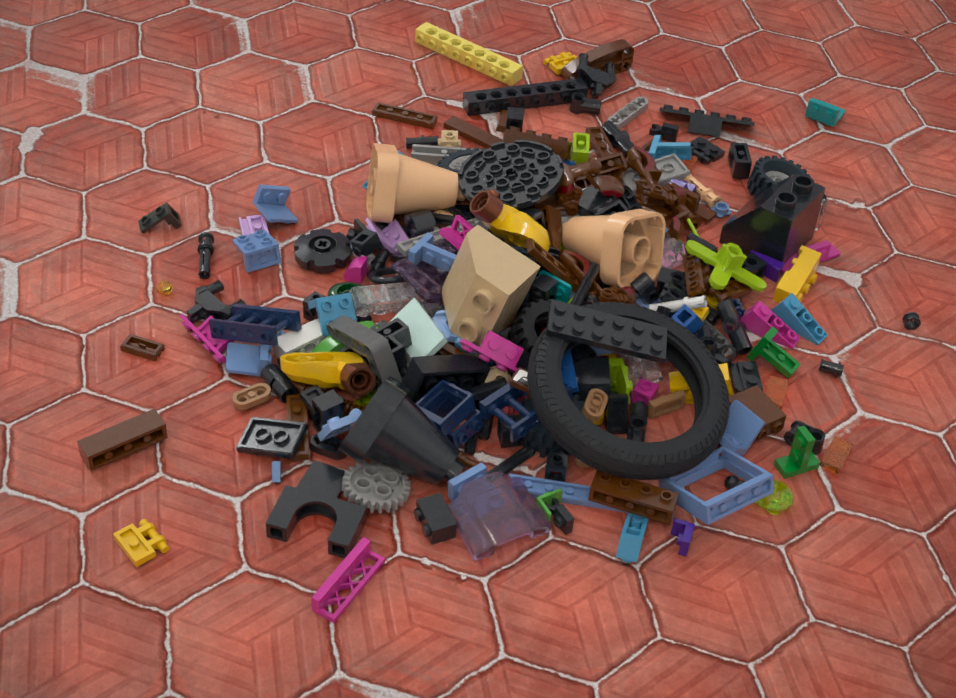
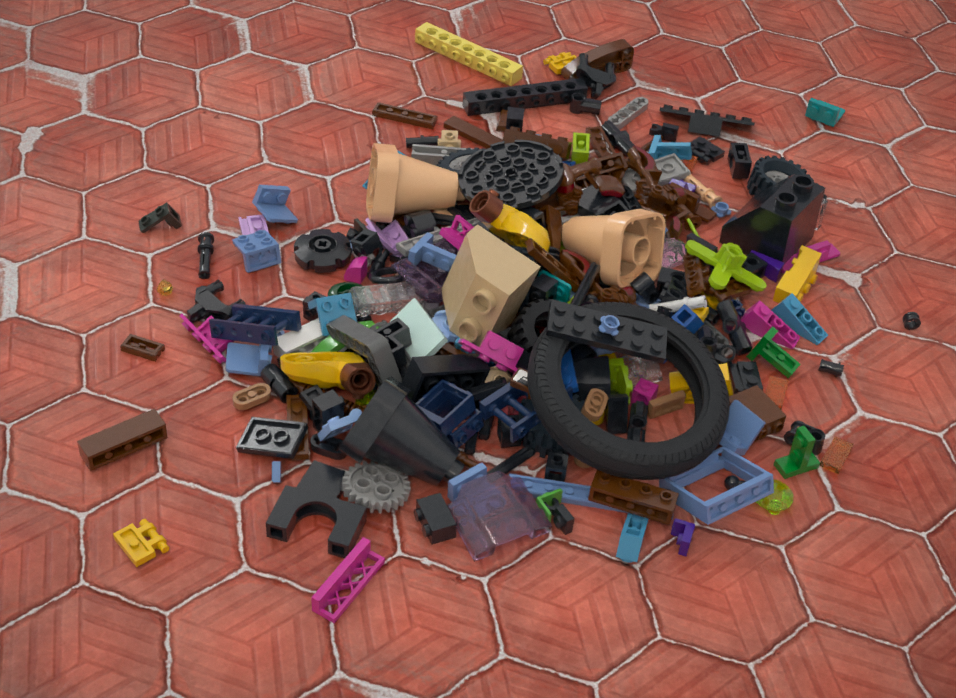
(609, 325): none -> medium blue plate

